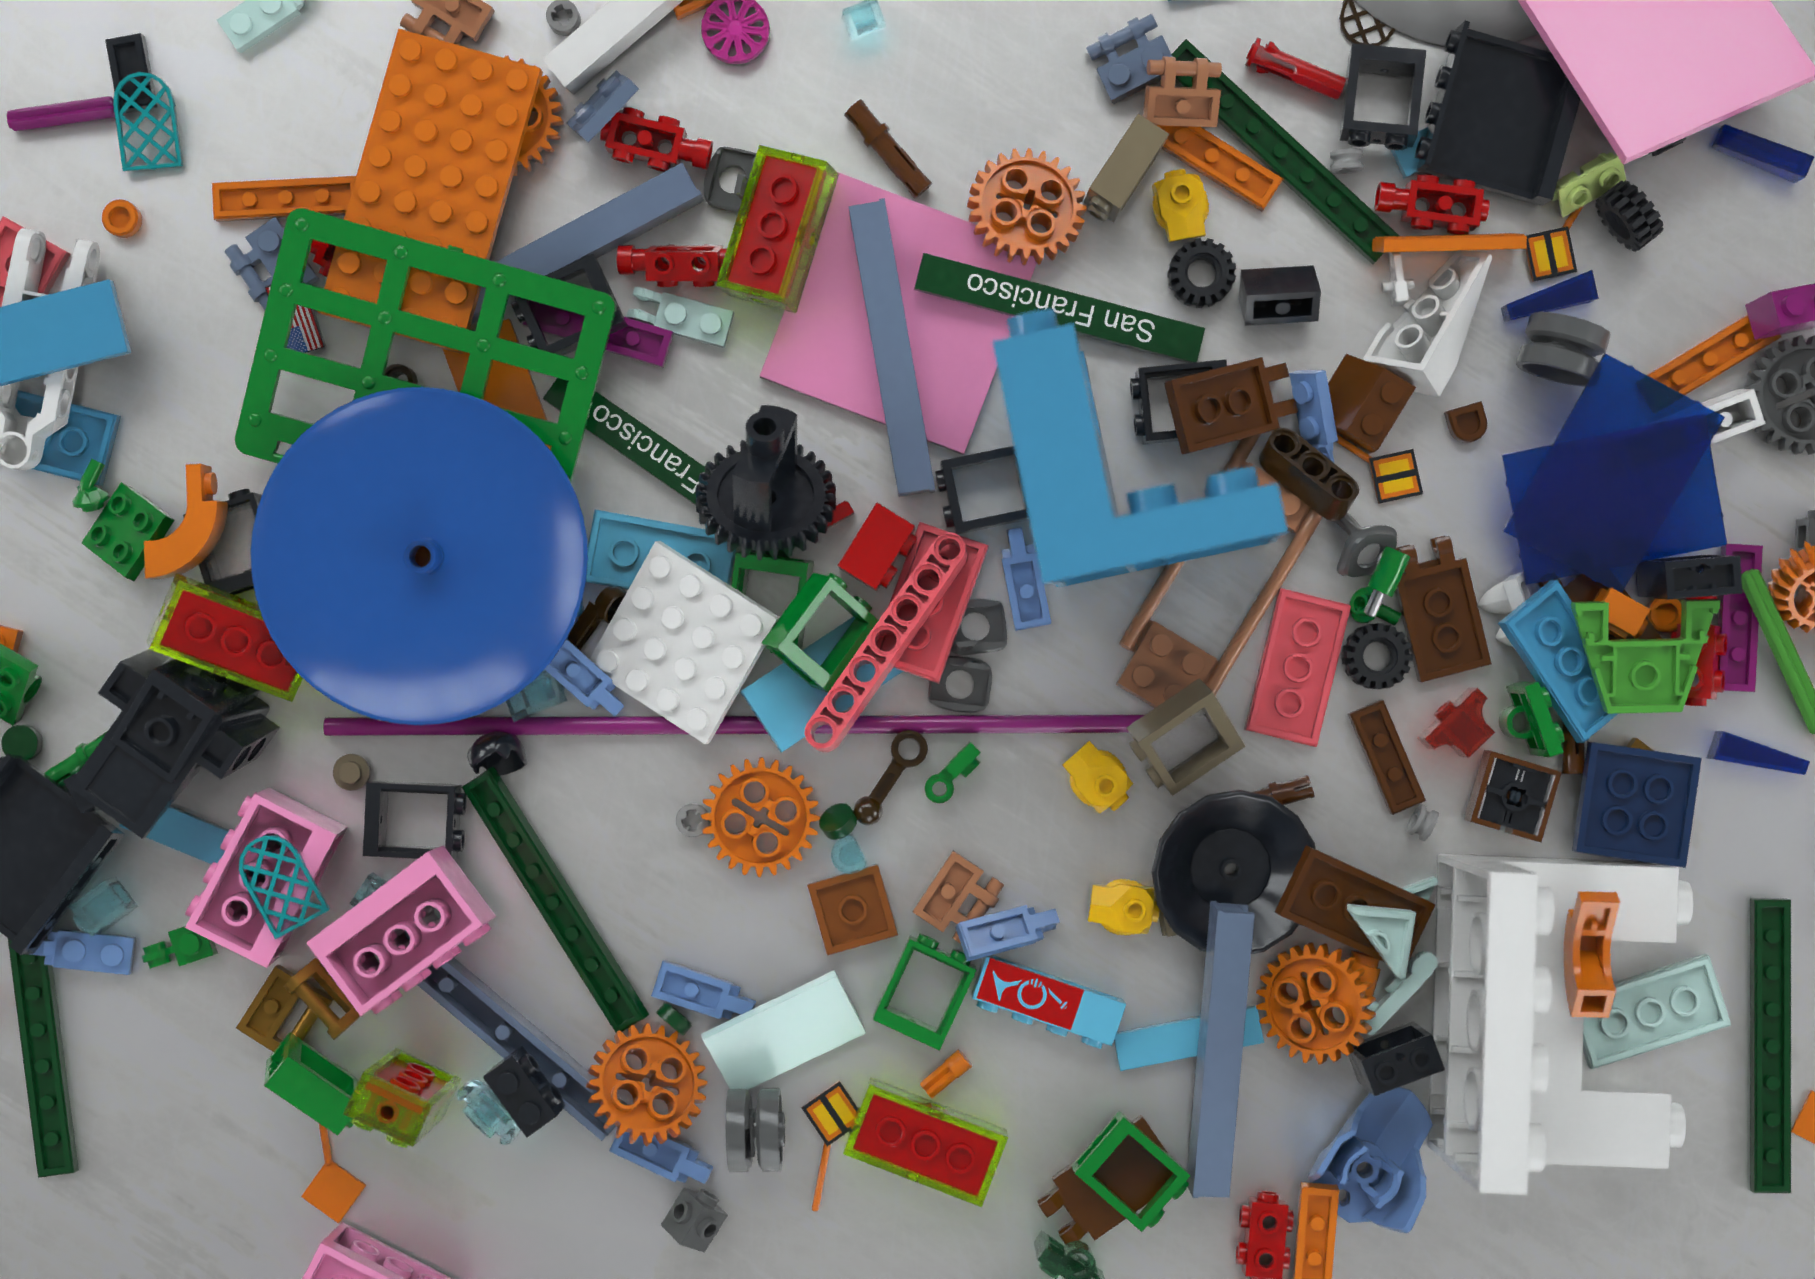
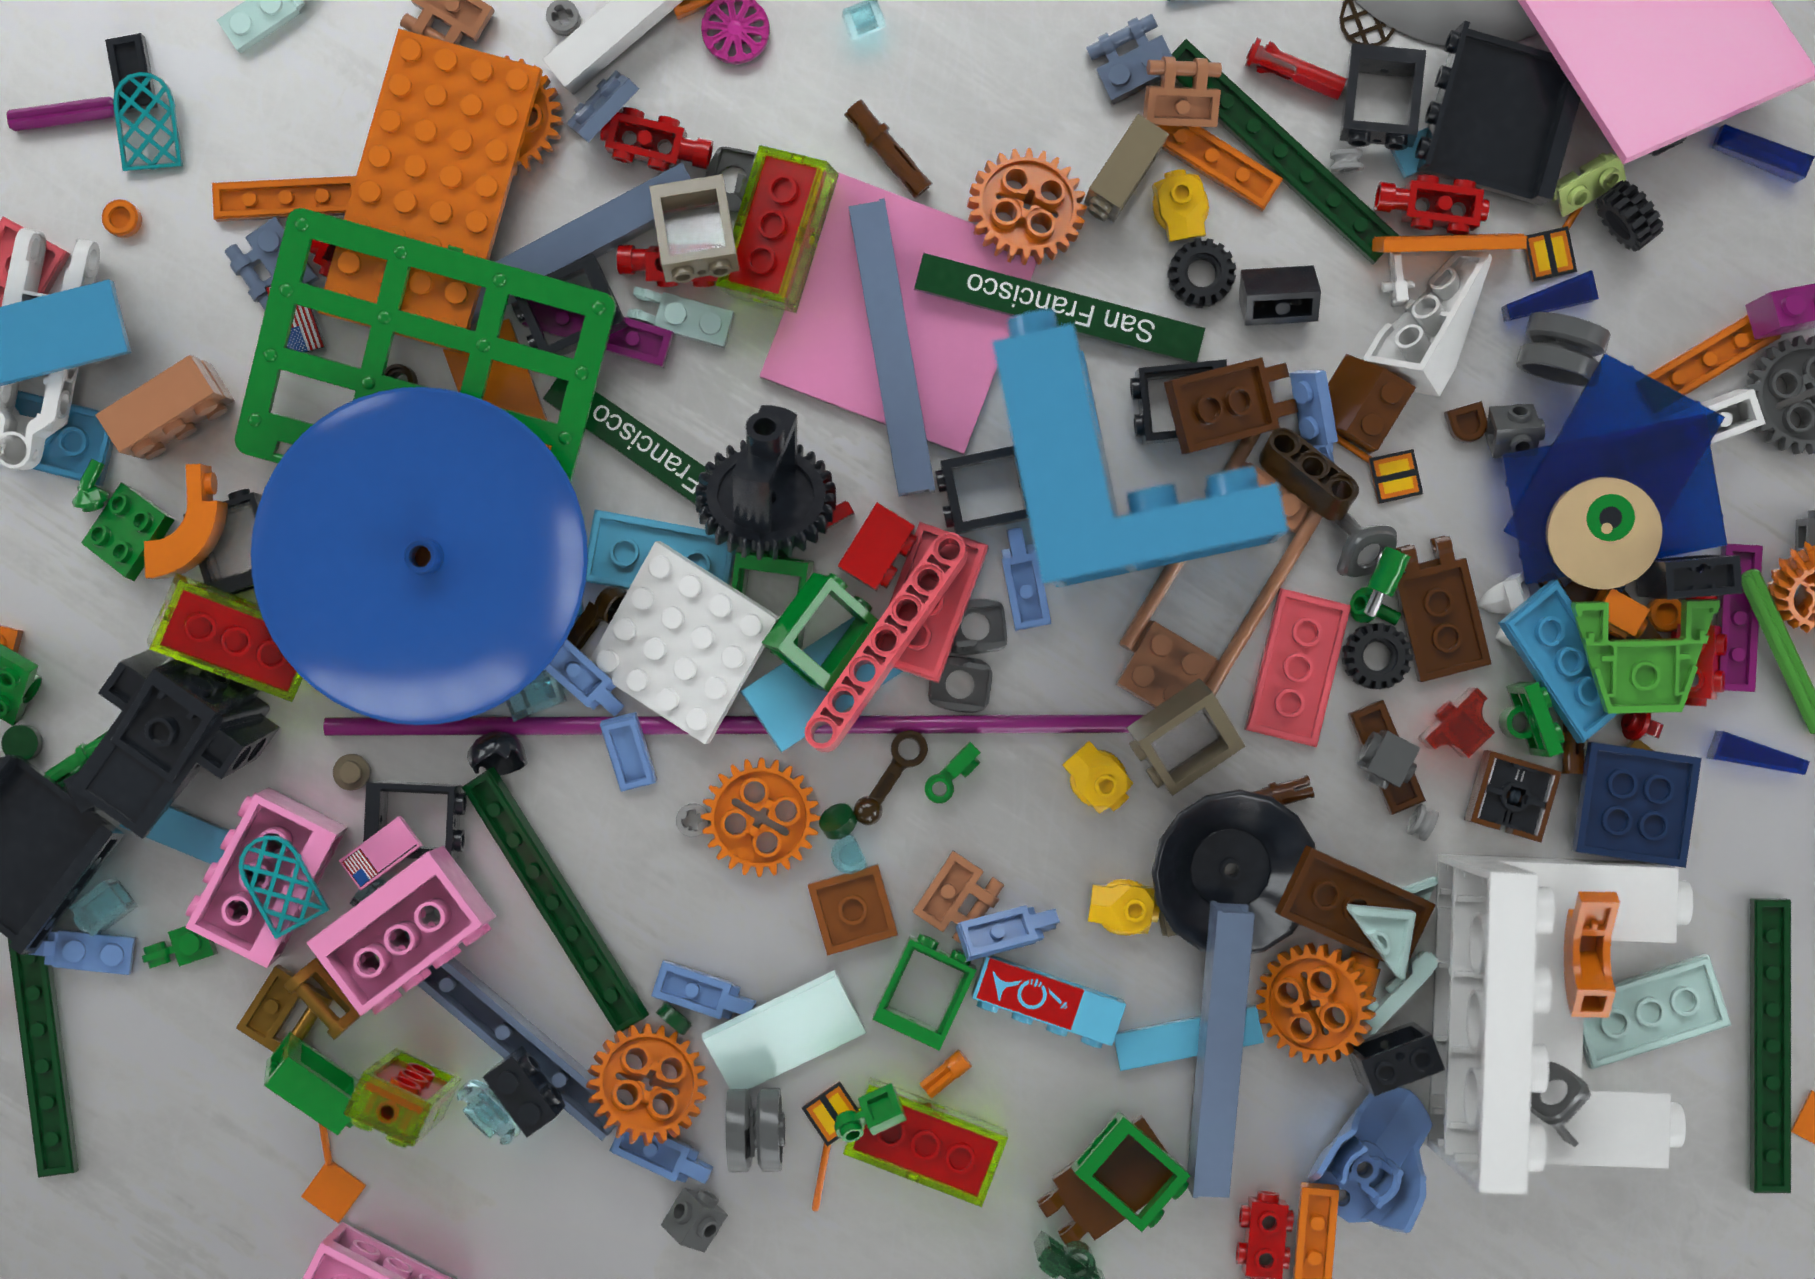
(165, 408): none -> nougat piece
(380, 853): none -> bright pink tile
(628, 751): none -> medium blue tile
(694, 229): none -> dark tan window
(879, 1111): none -> green plate
(1388, 759): none -> dark grey brick
(1513, 429): none -> dark grey brick
(1560, 1113): none -> dark grey piece
(1604, 533): none -> tan tile
(1638, 725): none -> red plate

